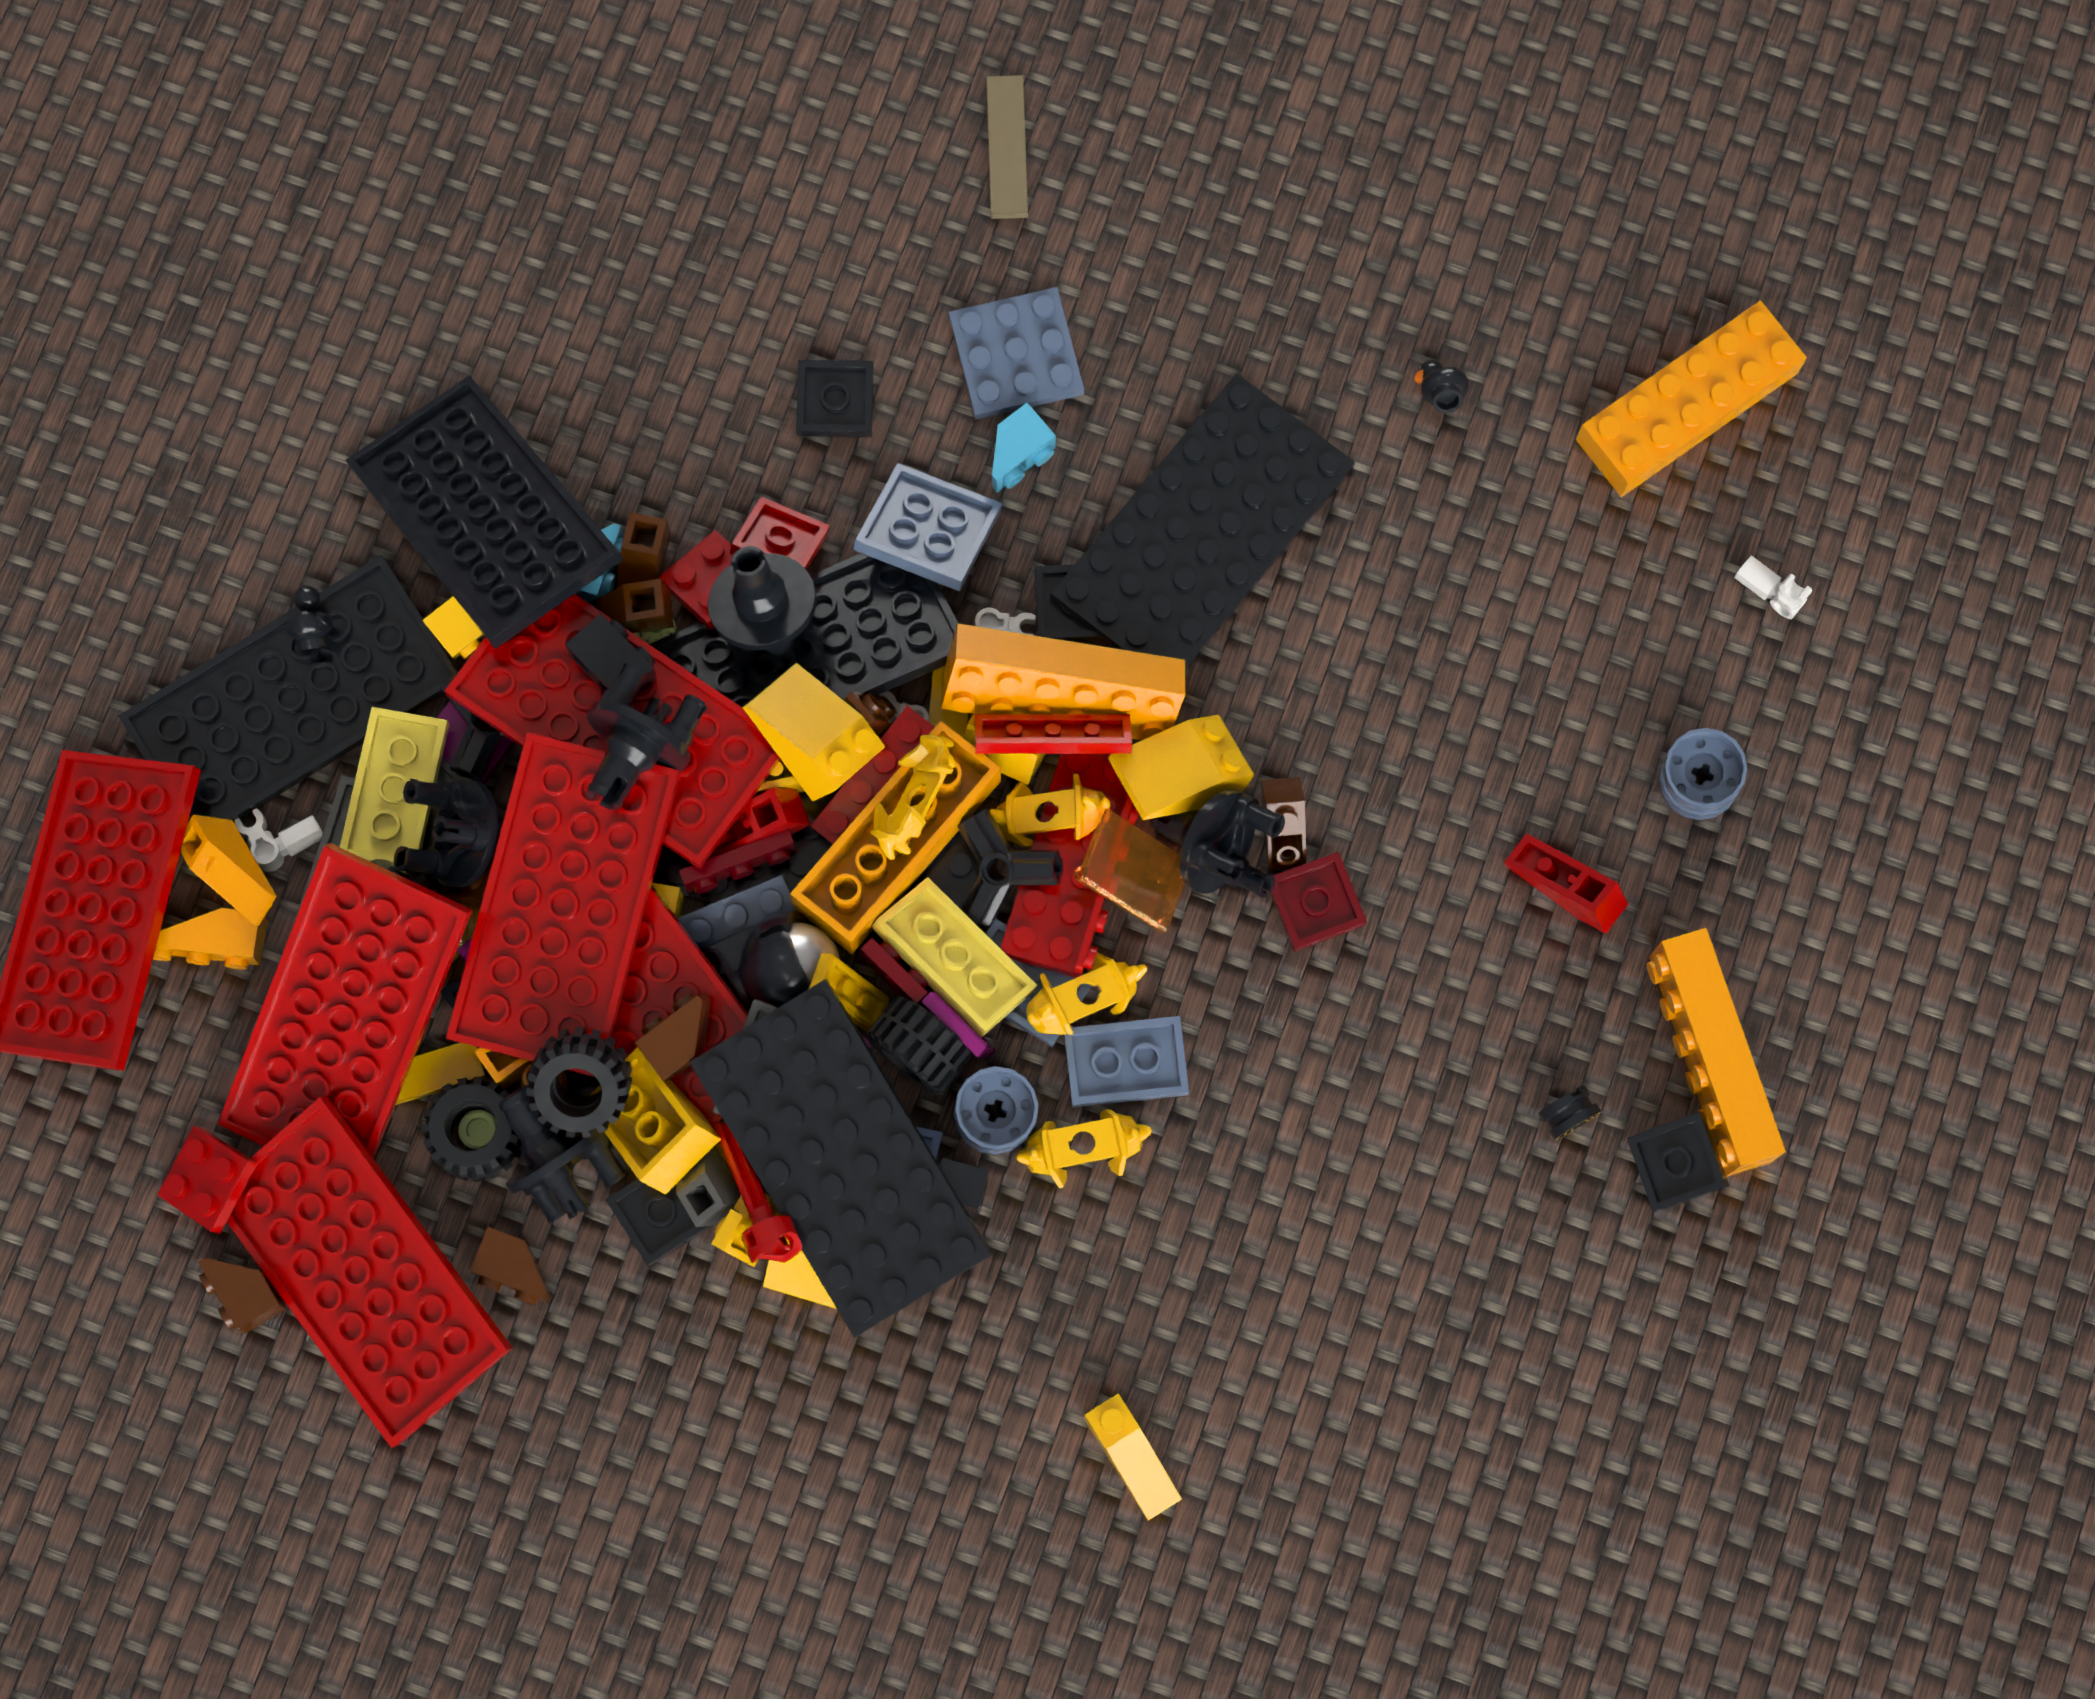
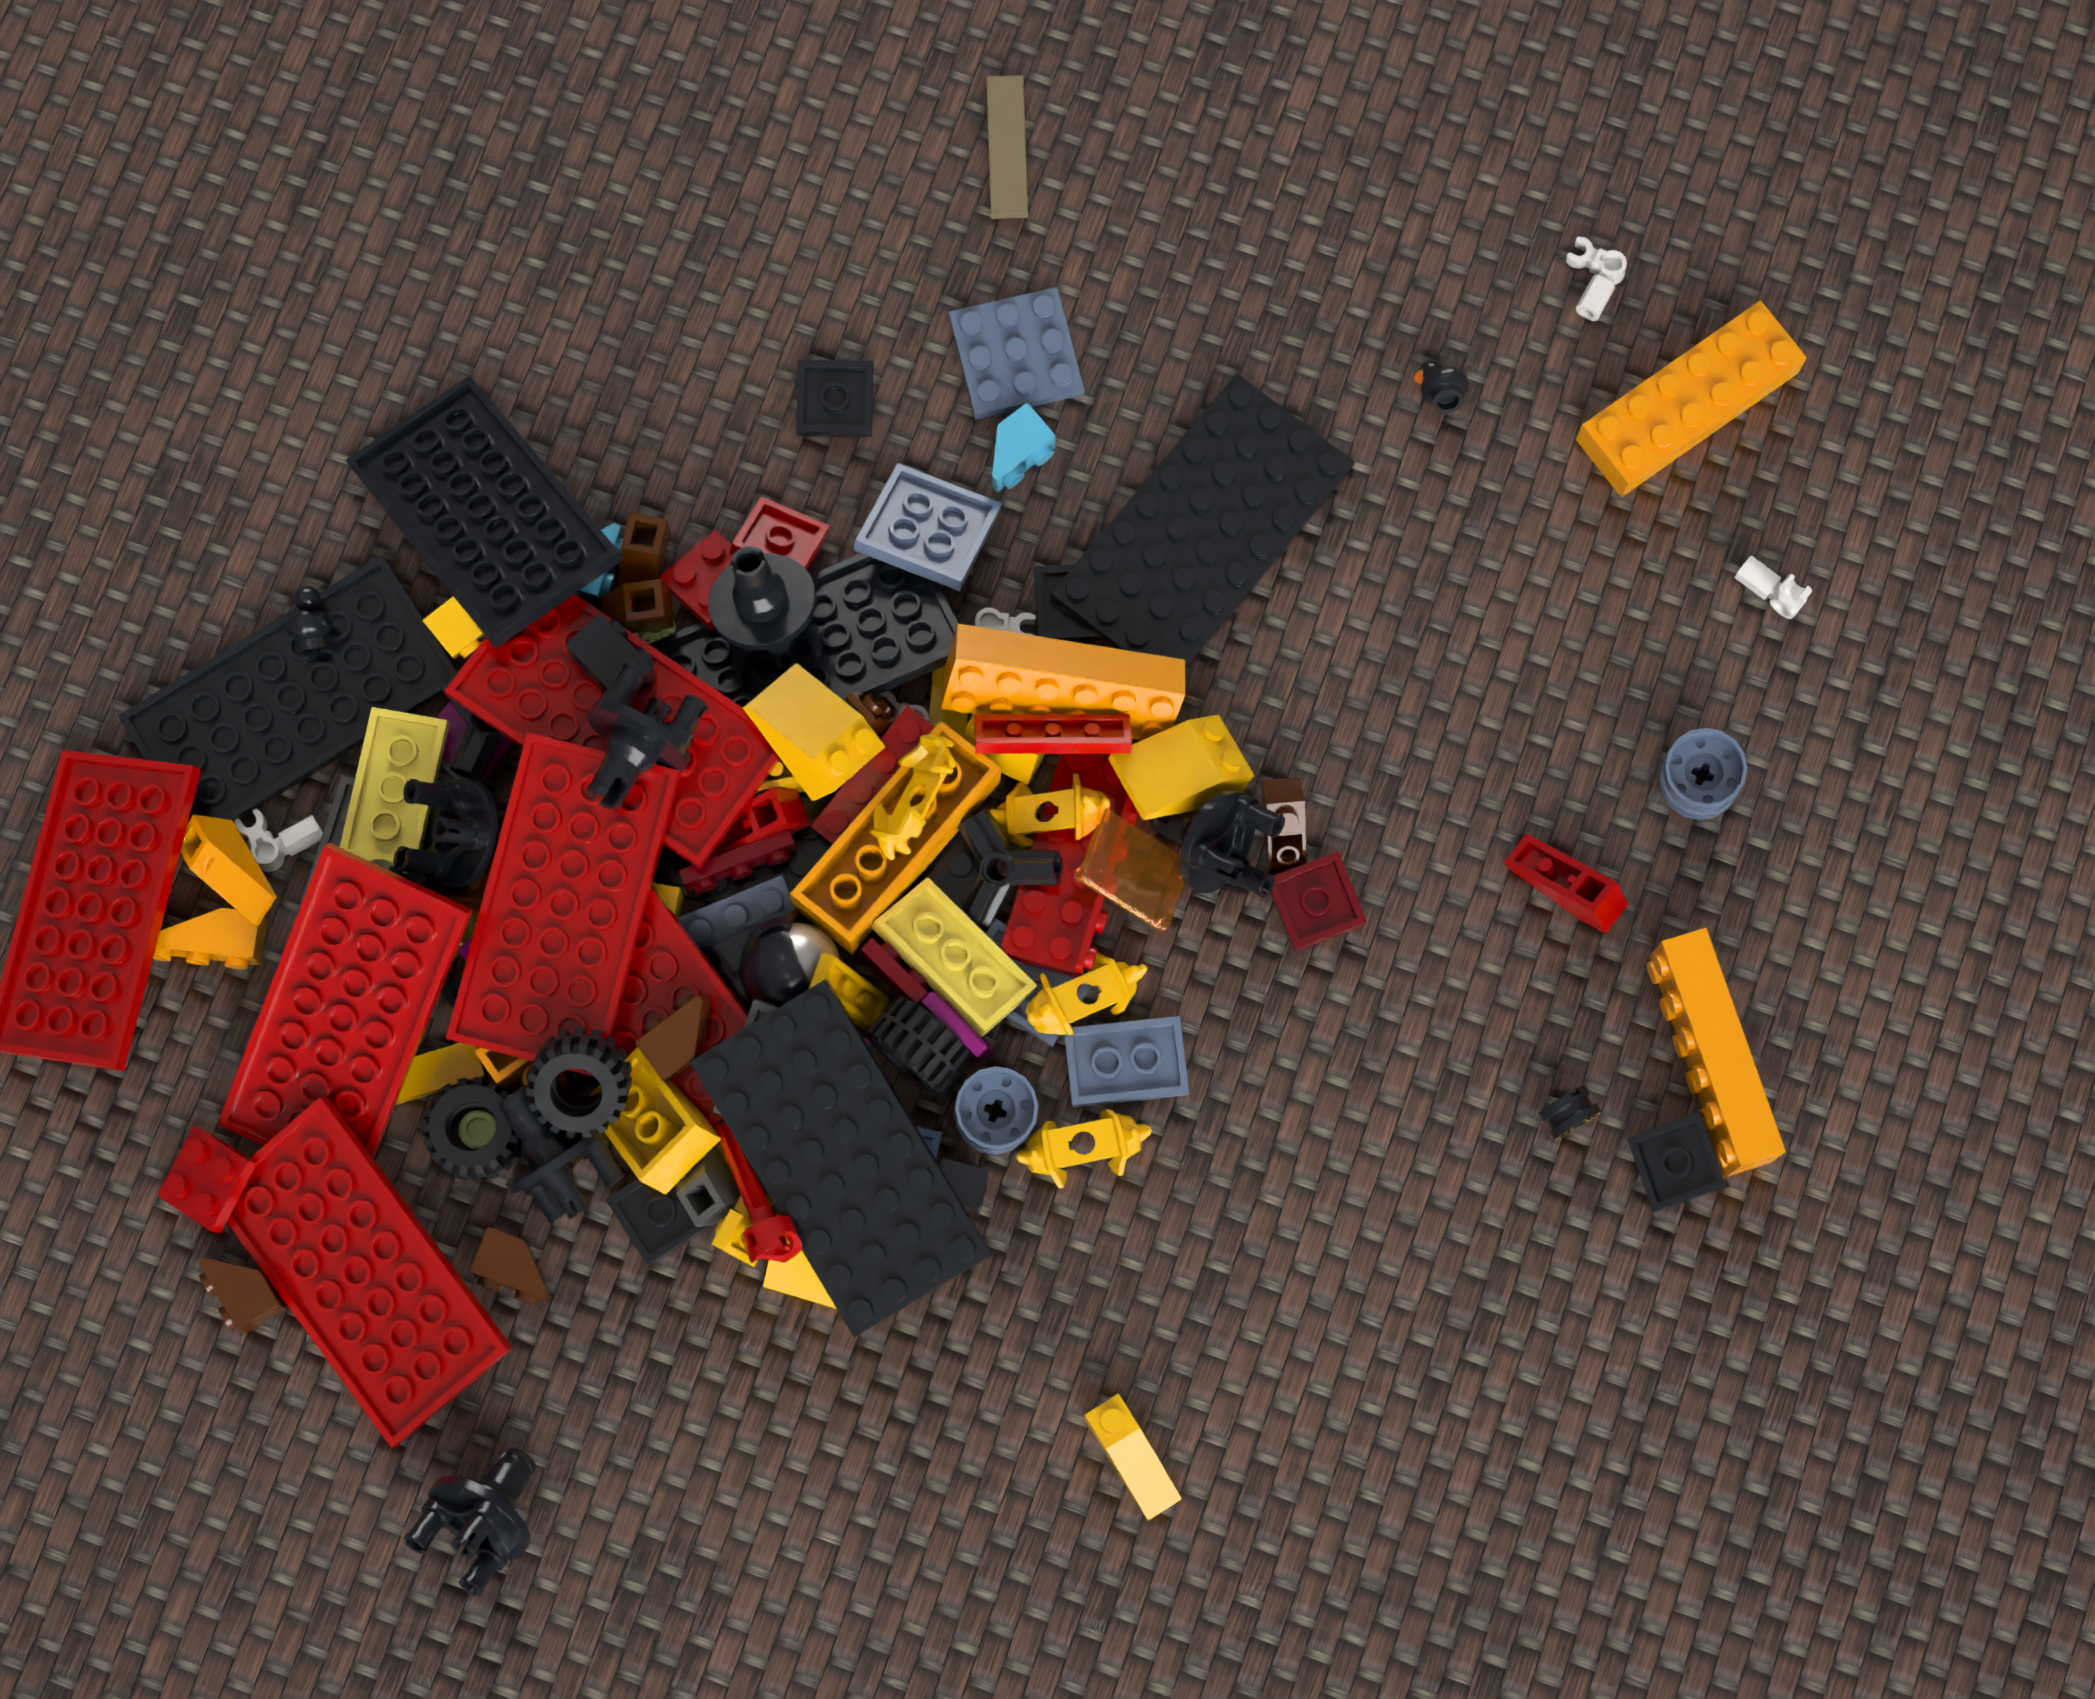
(480, 1516): none -> black piece
(1608, 270): none -> white bar

